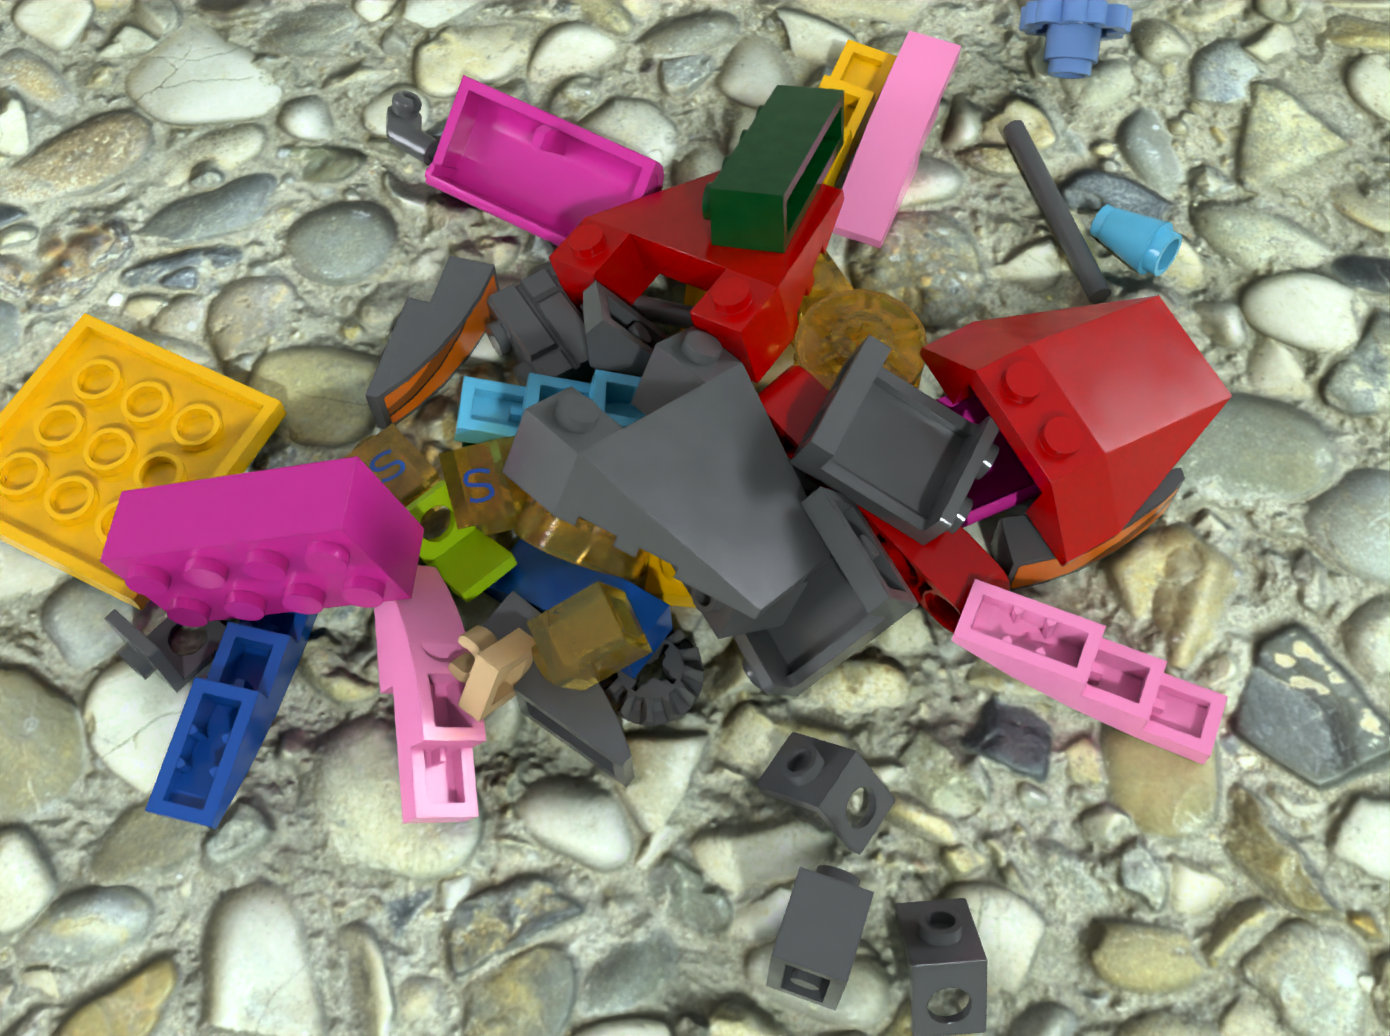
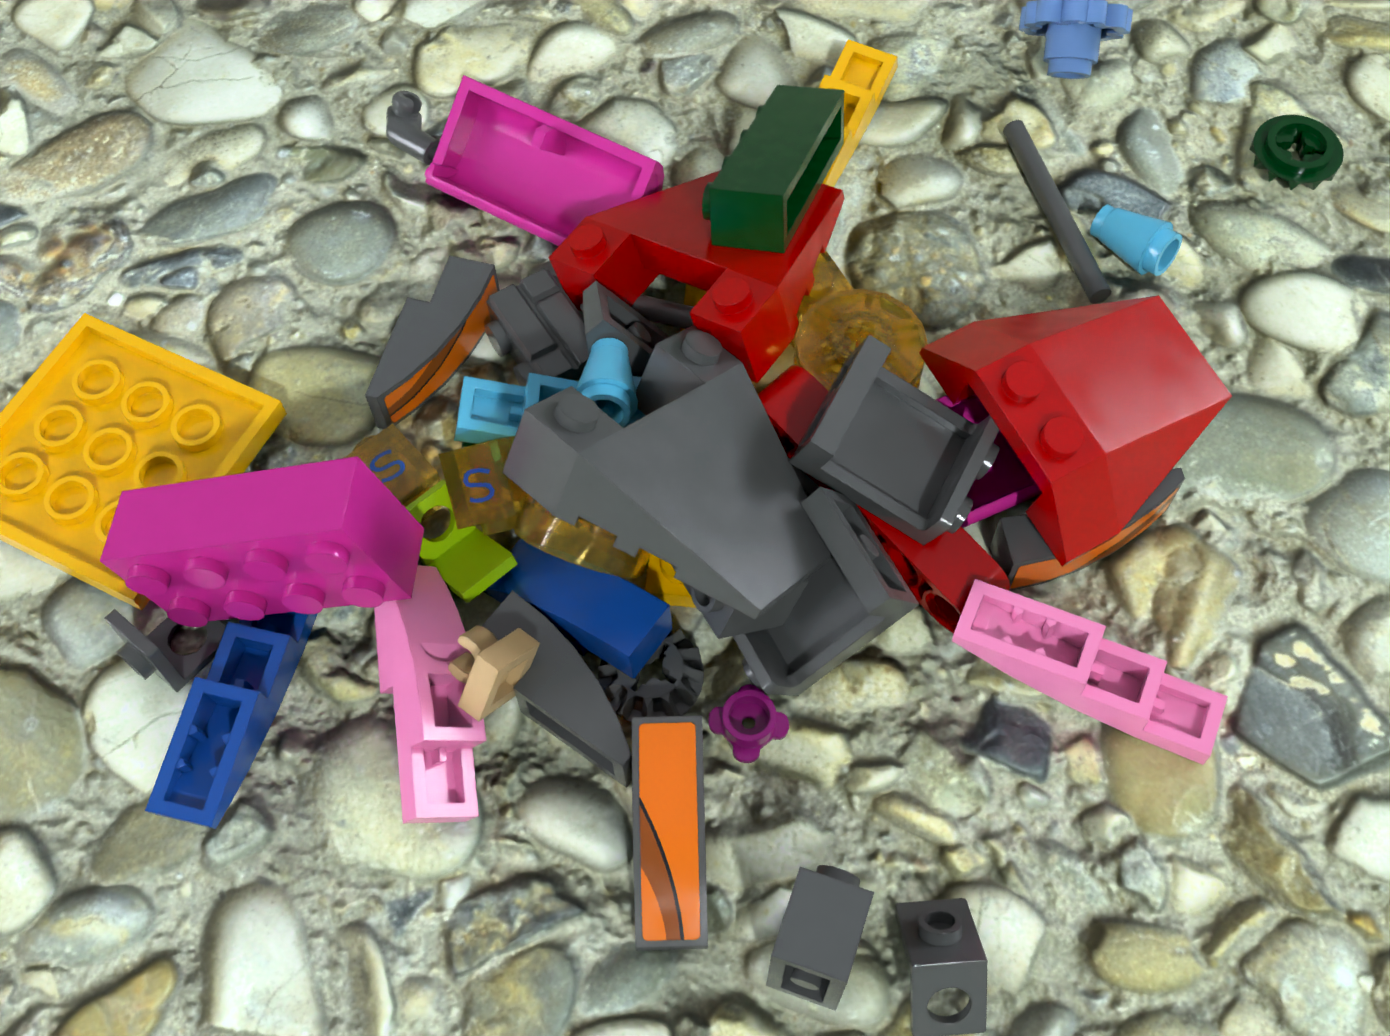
(587, 637): clear yellow brick -> none
(609, 380): none -> medium azure cone
(669, 833): none -> slope
(753, 704): none -> magenta plate
(822, 780): dark grey bracket -> none
(895, 138): bright pink slope -> none
(1315, 143): none -> dark green gear

